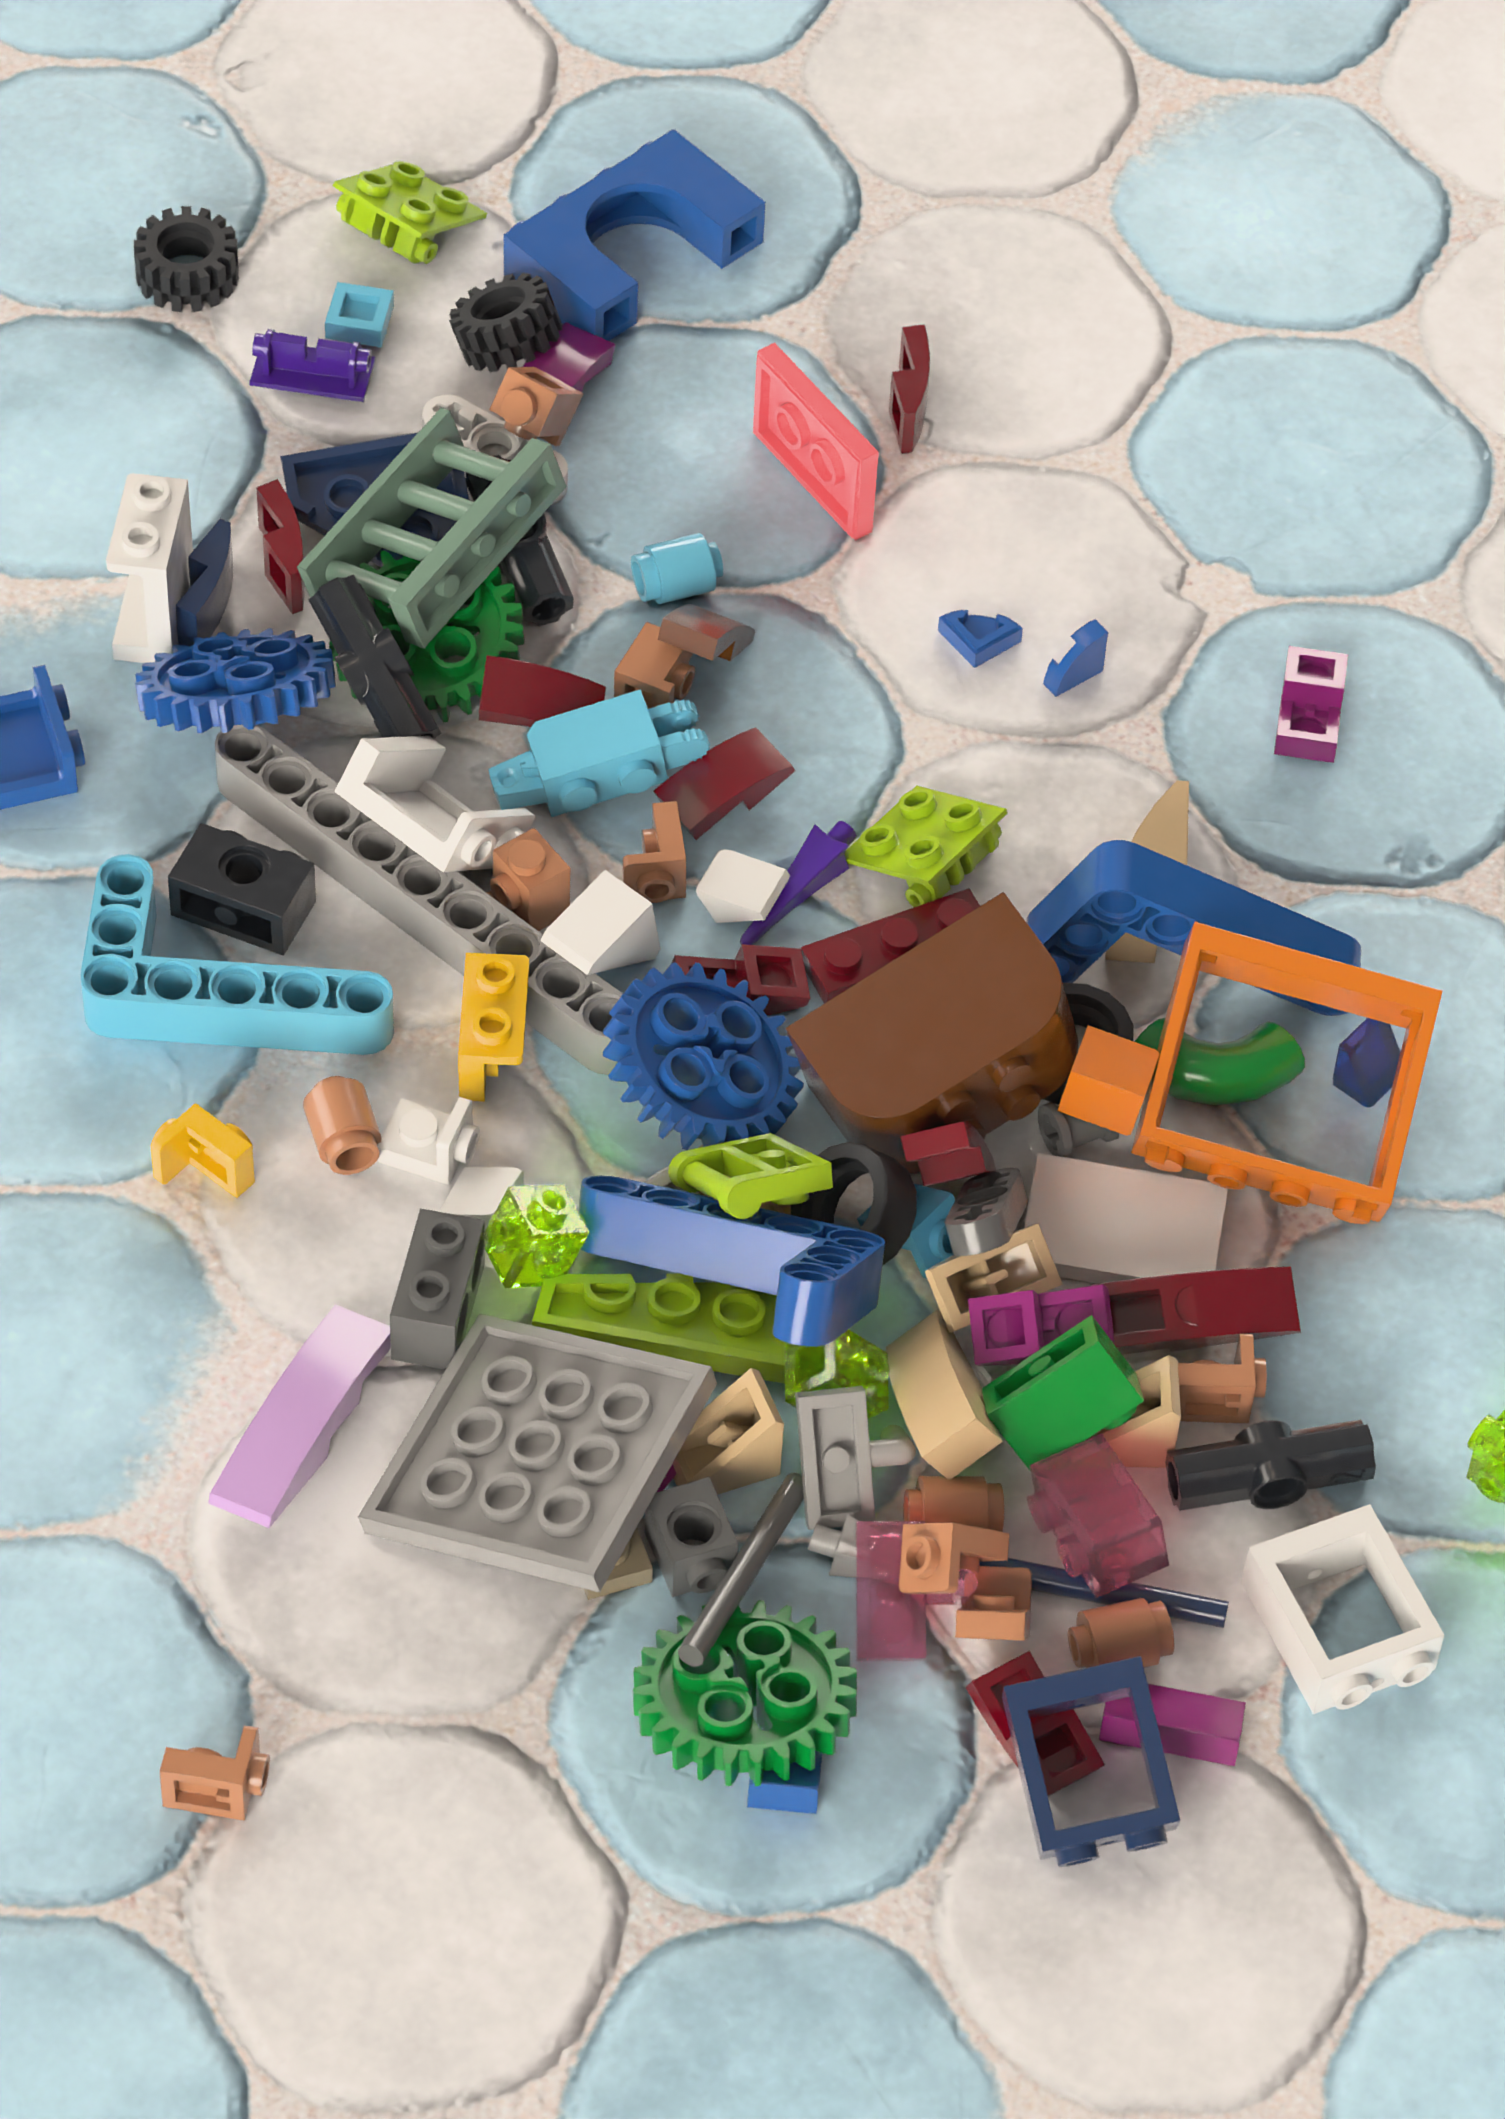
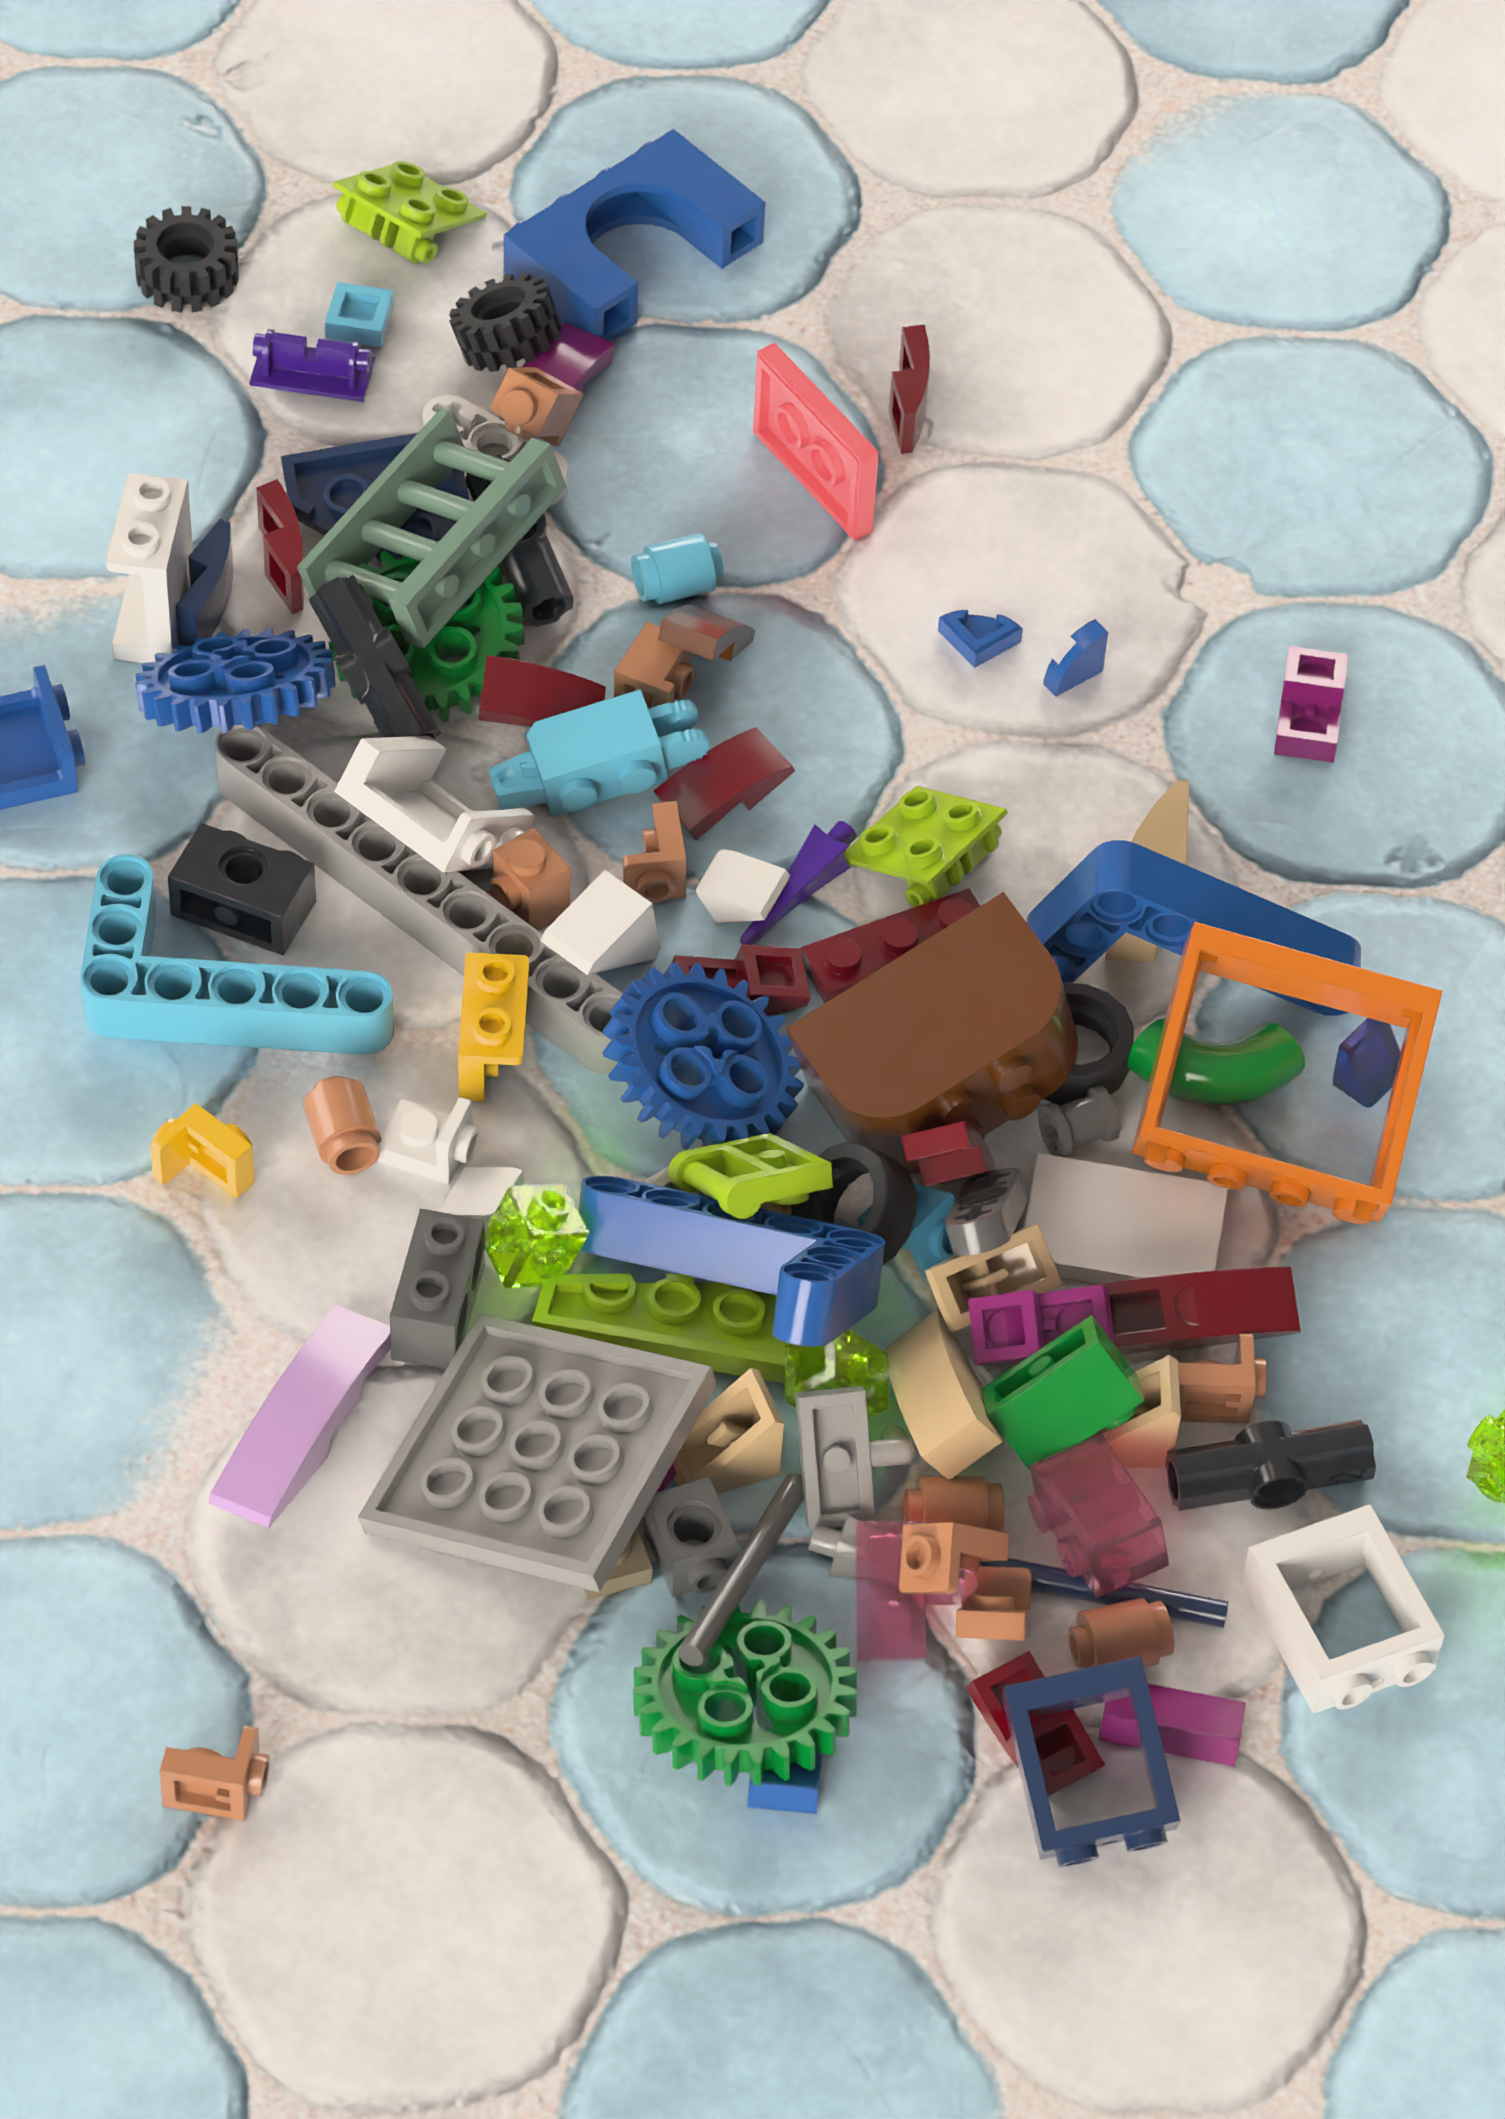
(1108, 1081): orange panel -> none

